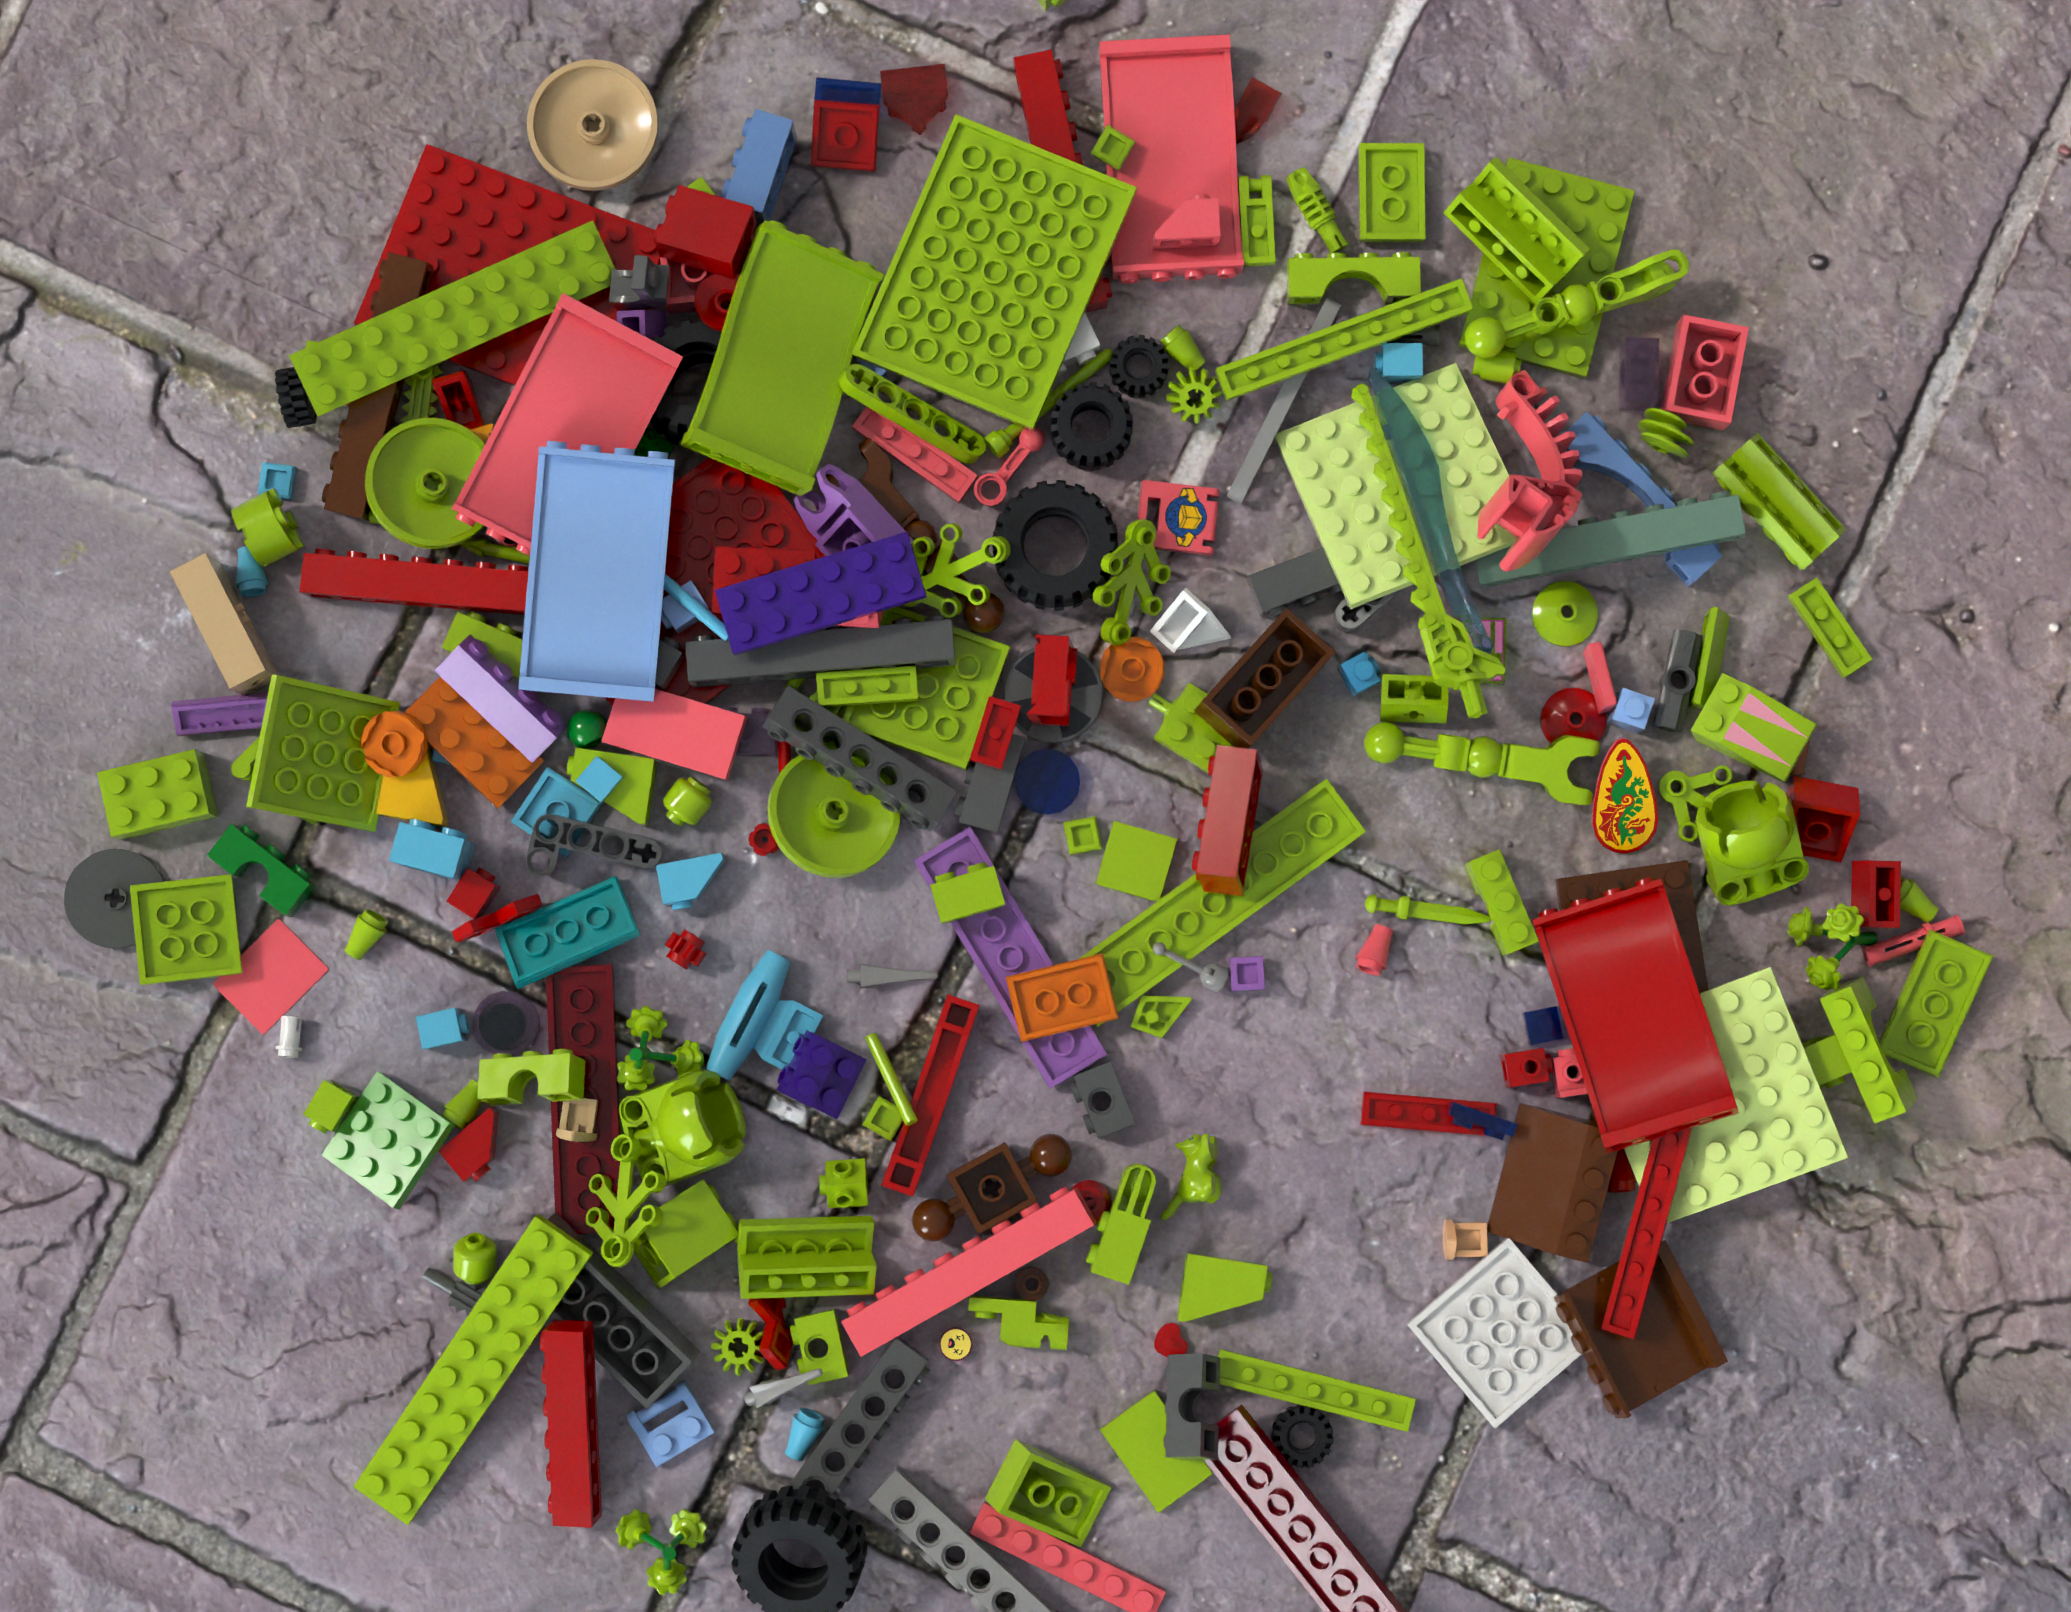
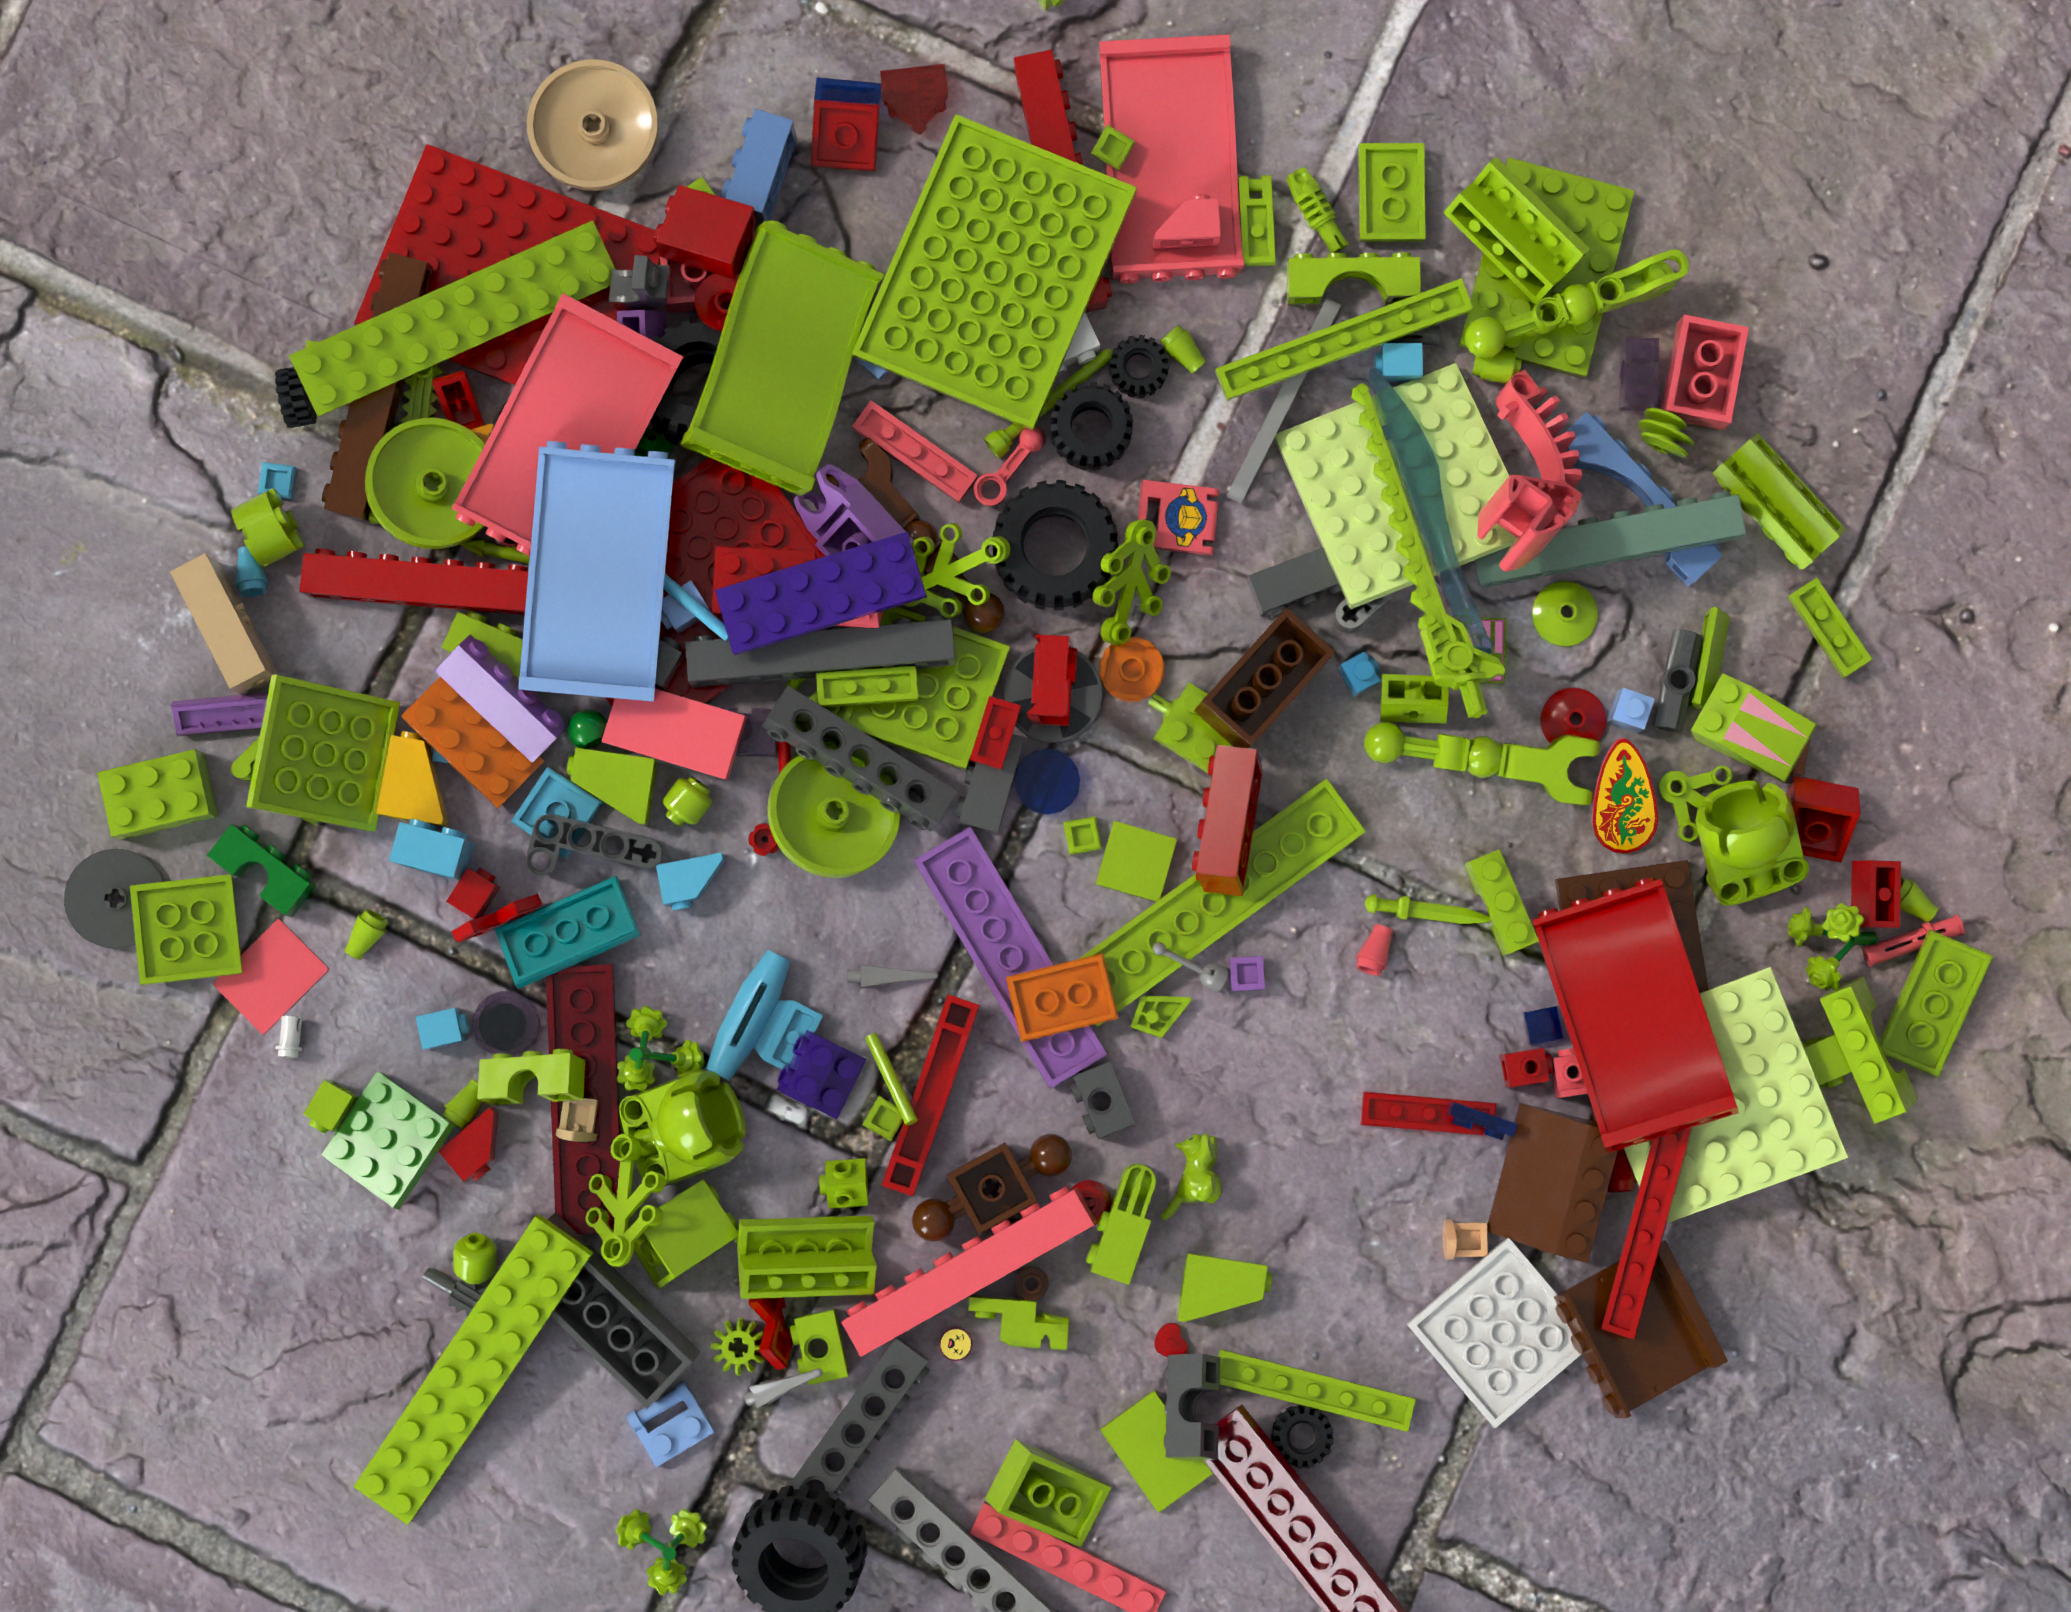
(394, 743): orange tile -> none
(571, 1423): red brick -> none
(599, 779): medium azure tile -> none
(685, 949): red gear -> none
(804, 1431): medium azure cone -> none
(897, 413): lime beam -> none
(967, 893): lime brick -> none
(1181, 397): lime gear -> none
(1188, 624): white slope -> none
(1254, 108): clear red plate -> none
(1600, 677): coral tile -> none

